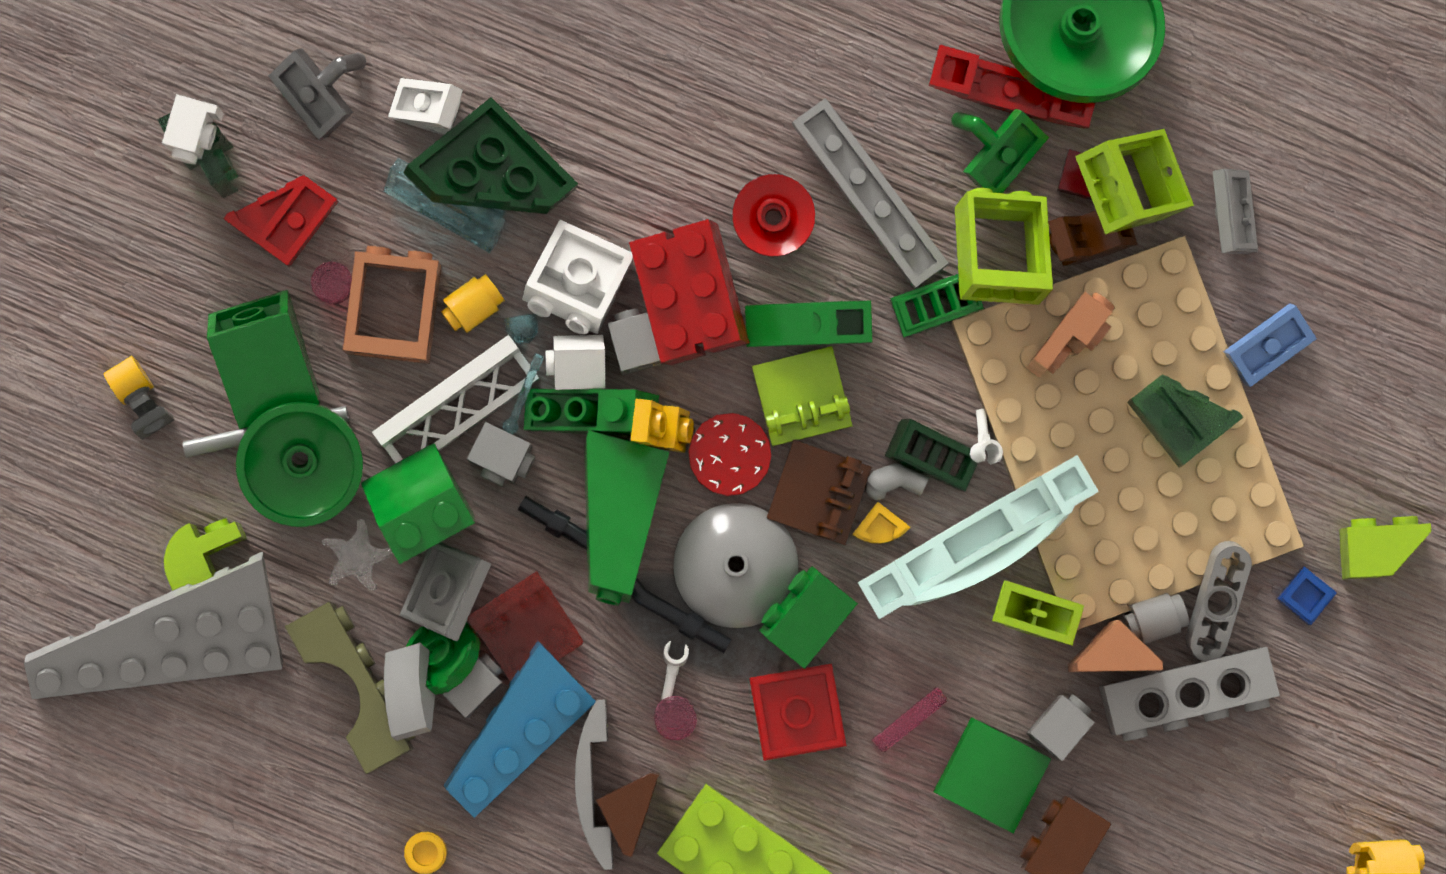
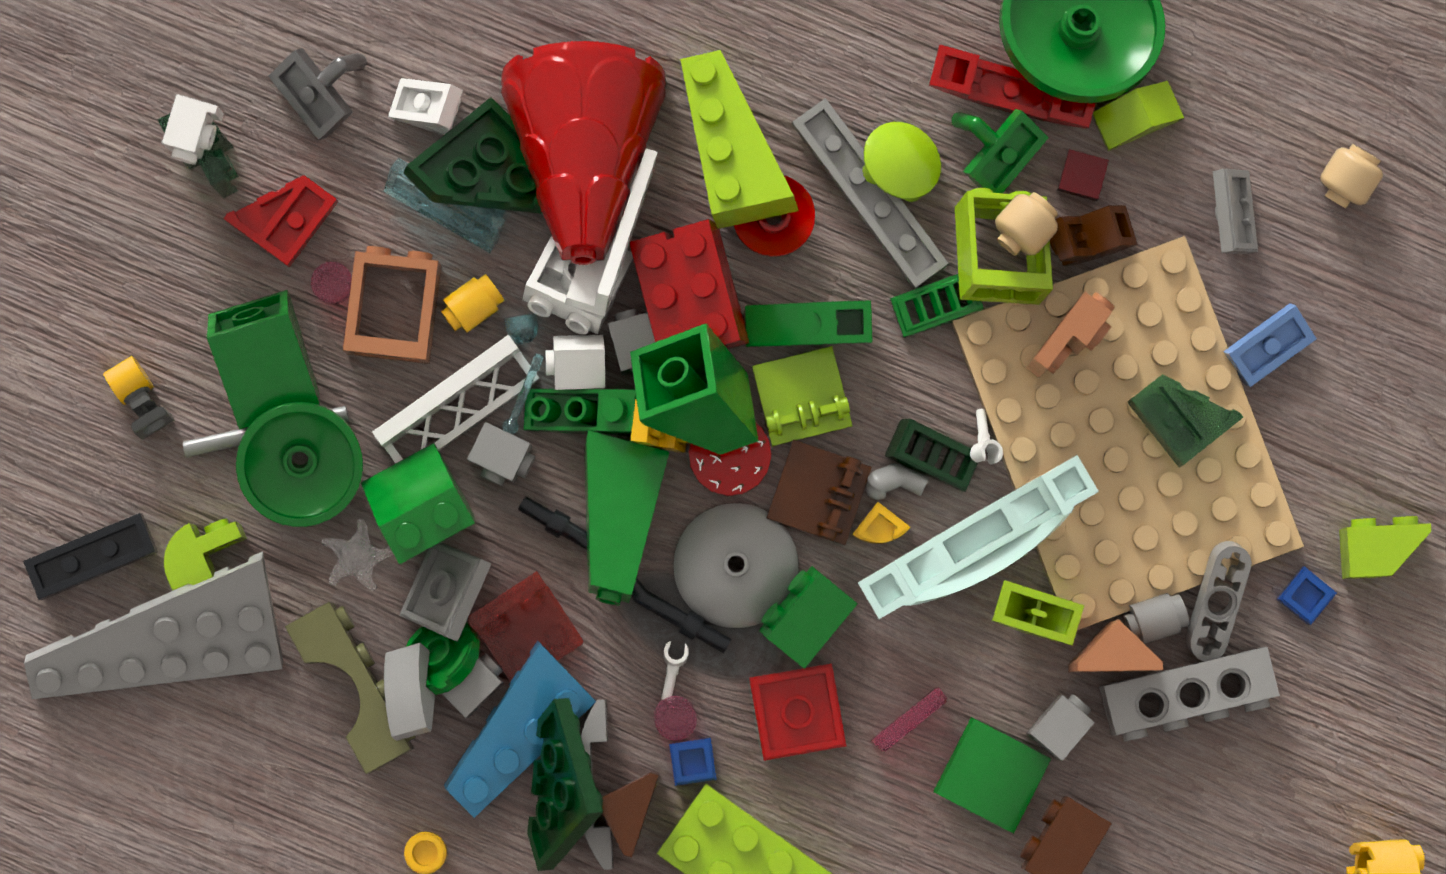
(90, 556): none -> black plate
(564, 787): none -> dark green plate
(583, 134): none -> red cone
(595, 282): none -> white fence
(692, 761): none -> blue tile
(695, 391): none -> green slope
(734, 155): none -> lime wedge
(901, 161): none -> lime dish
(1026, 224): none -> tan head
(1114, 189): lime window -> none
(1137, 114): none -> lime slope
(1351, 176): none -> tan head

